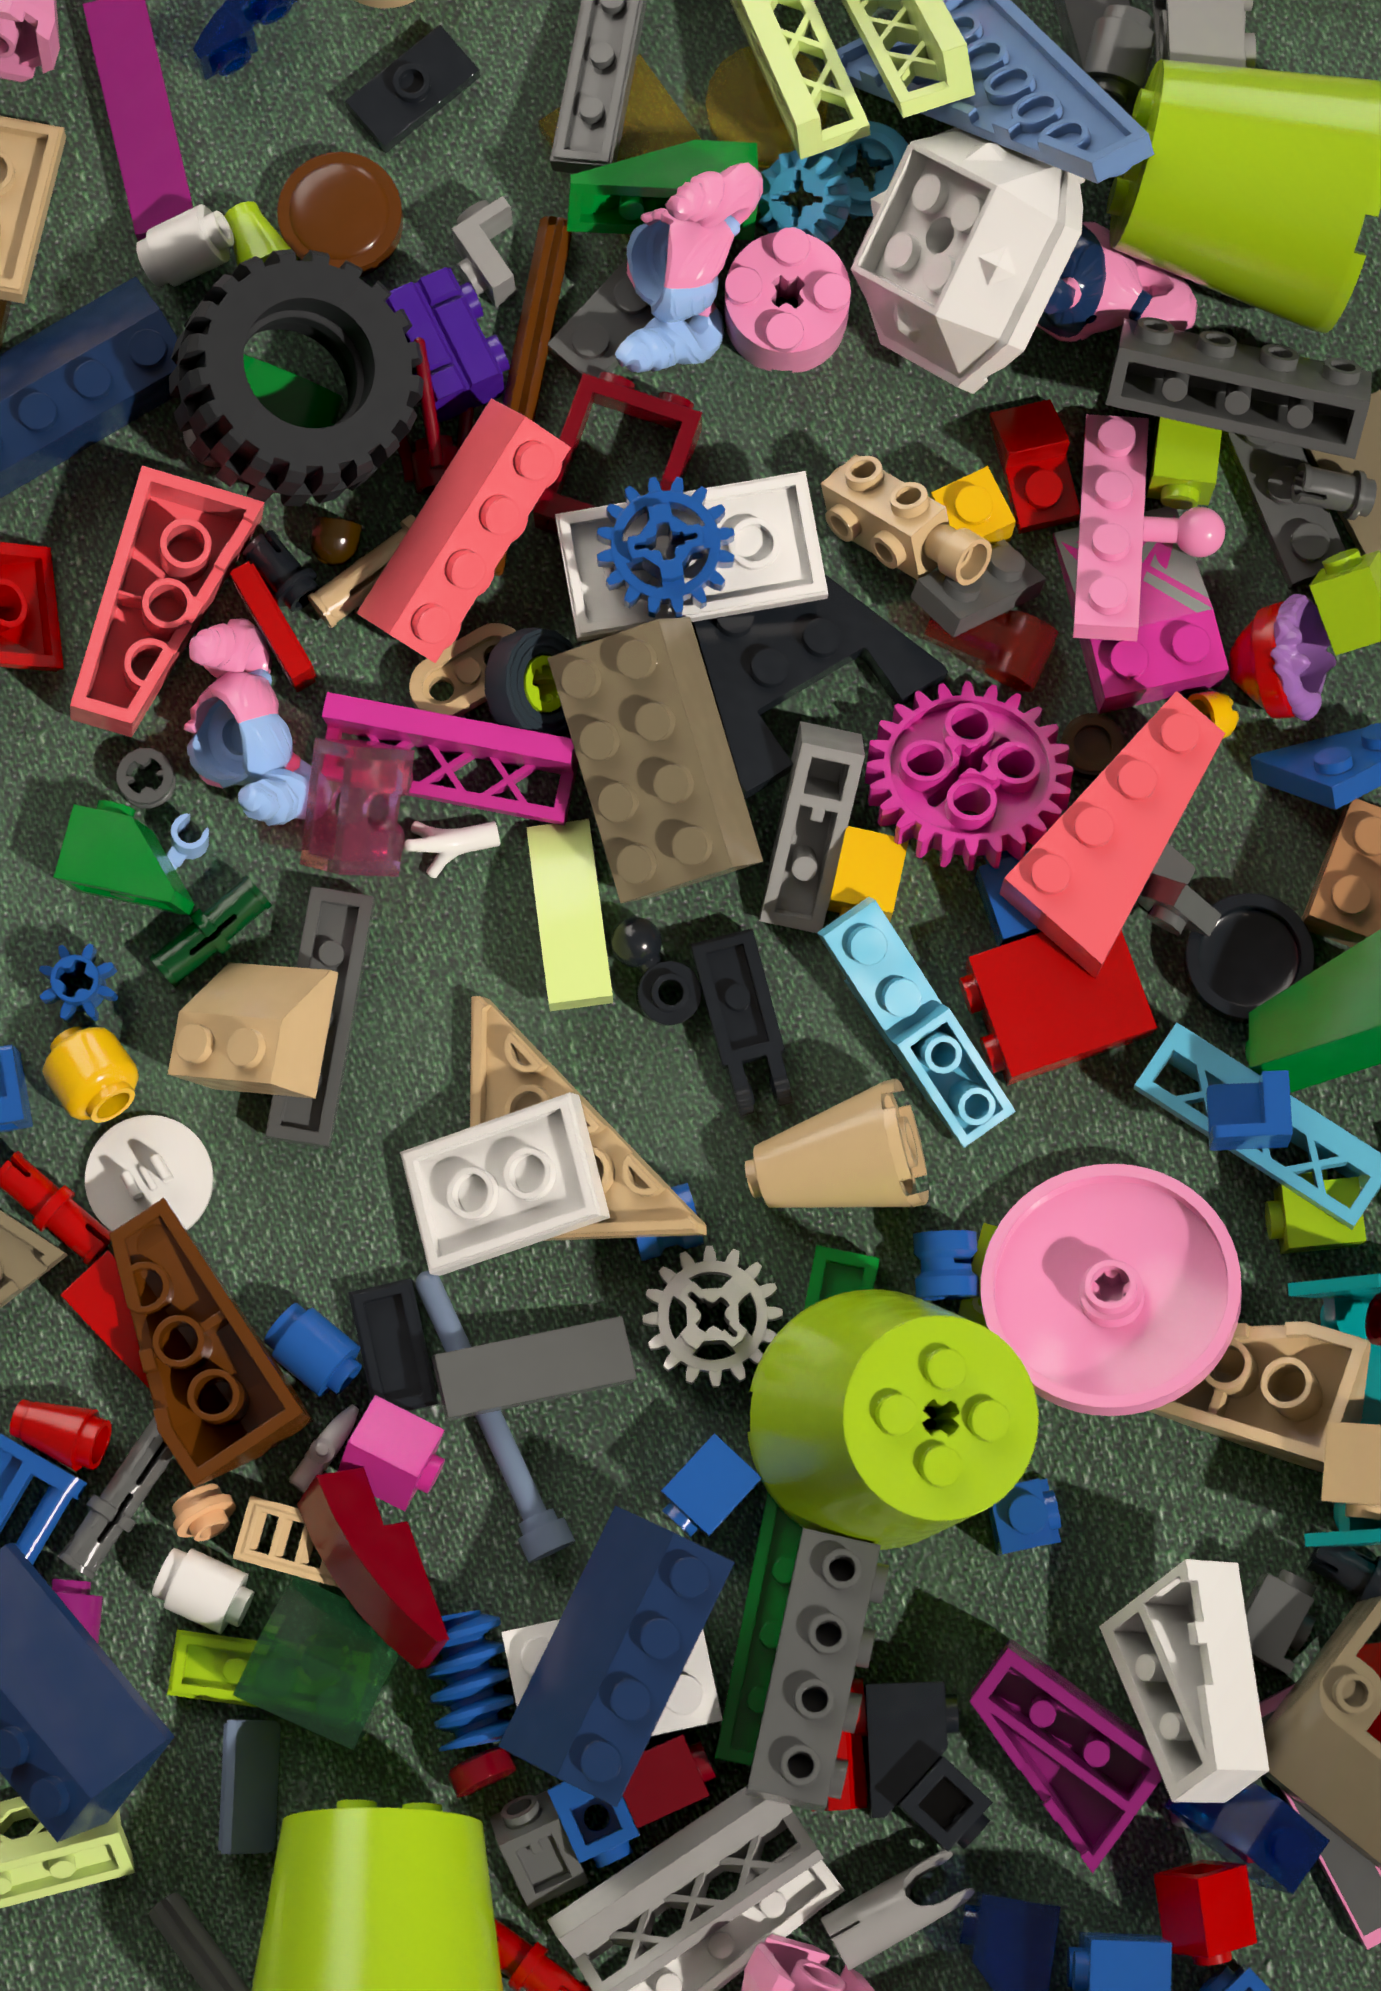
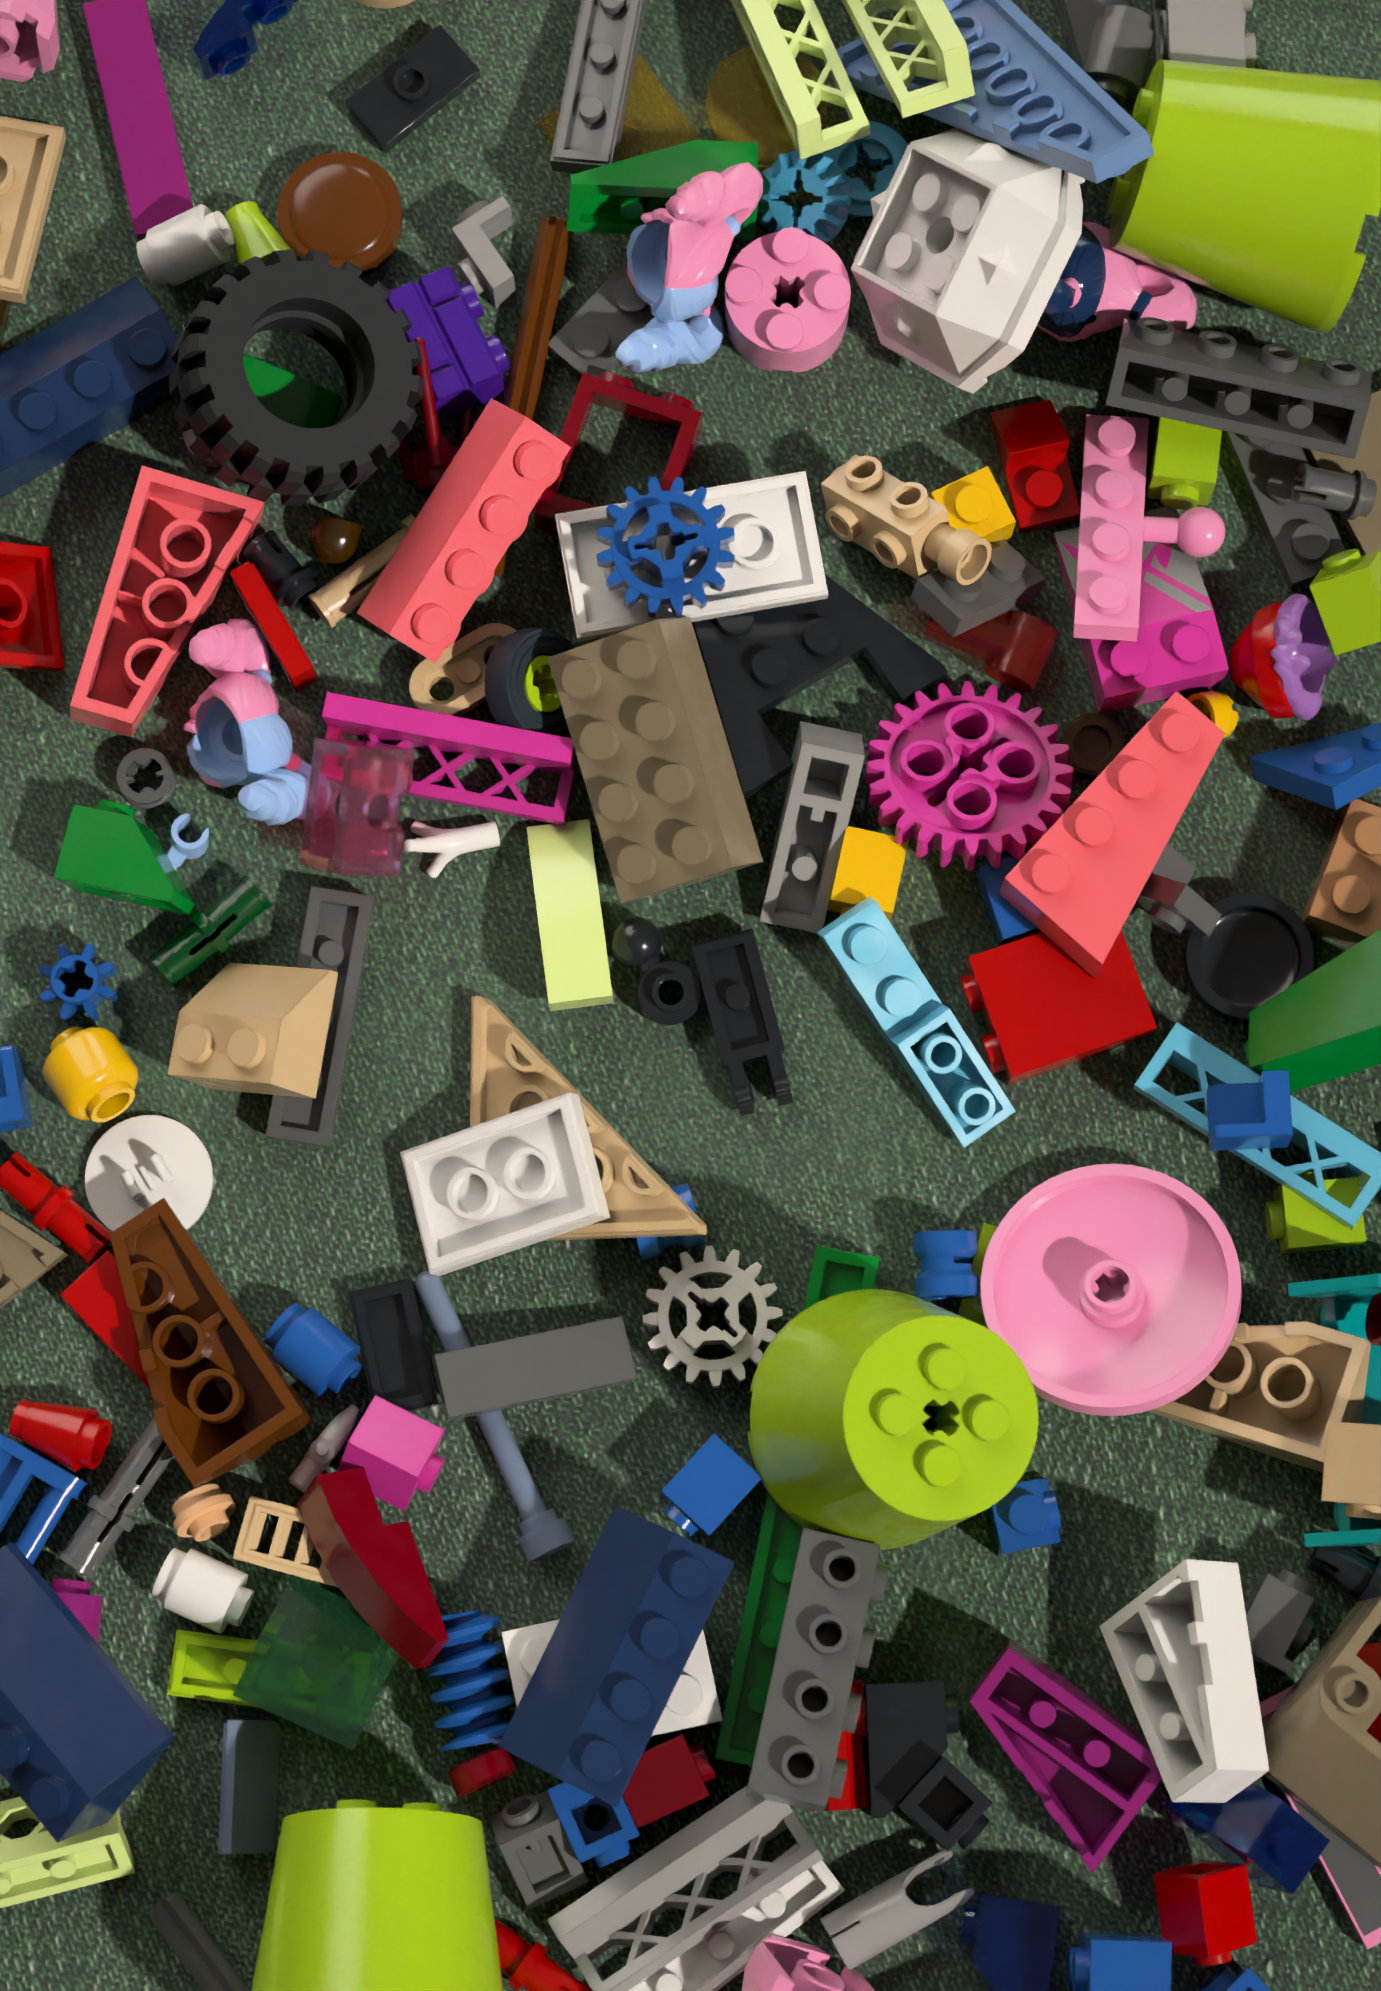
(844, 1157): tan cone -> none

